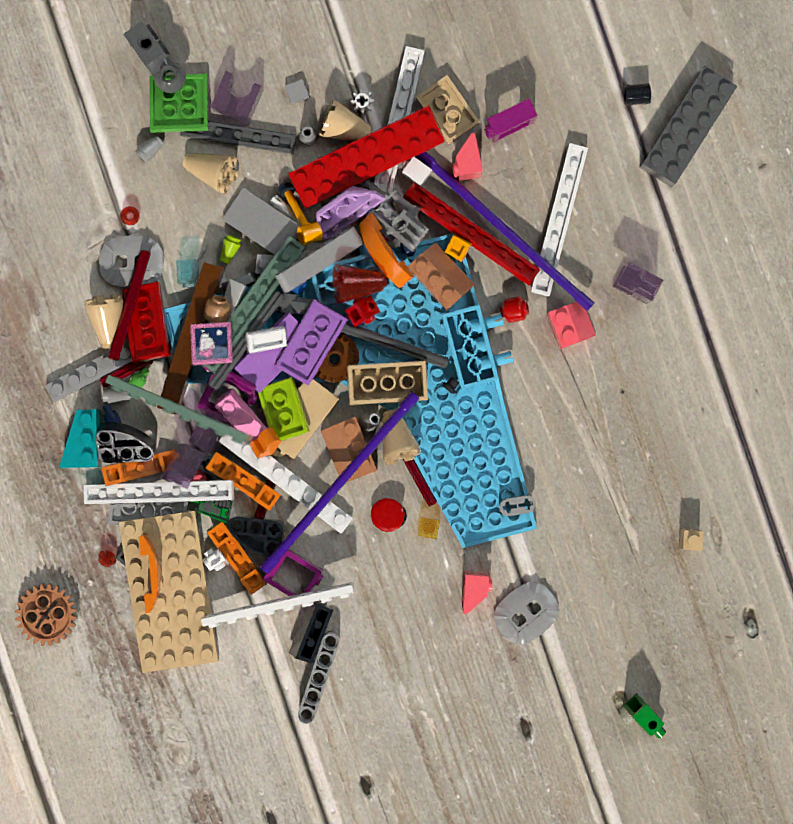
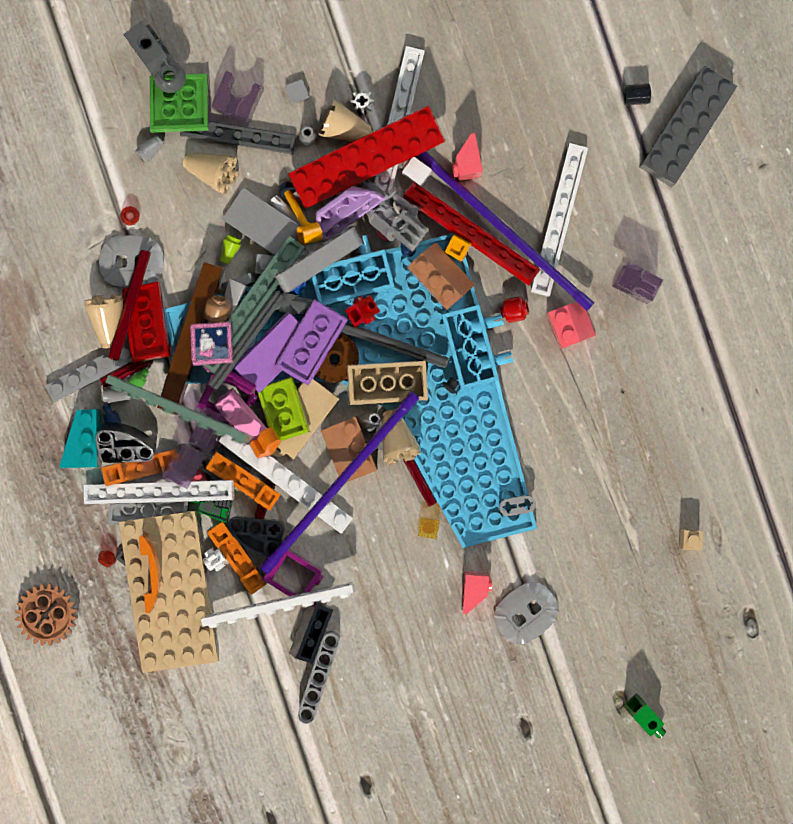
(187, 272): clear light blue brick -> none
(266, 339): white tile -> none
(356, 282): clear red cone -> none
(382, 253): orange slope -> none
(388, 514): red piece -> none
(449, 109): tan plate -> none
(510, 120): magenta window -> none

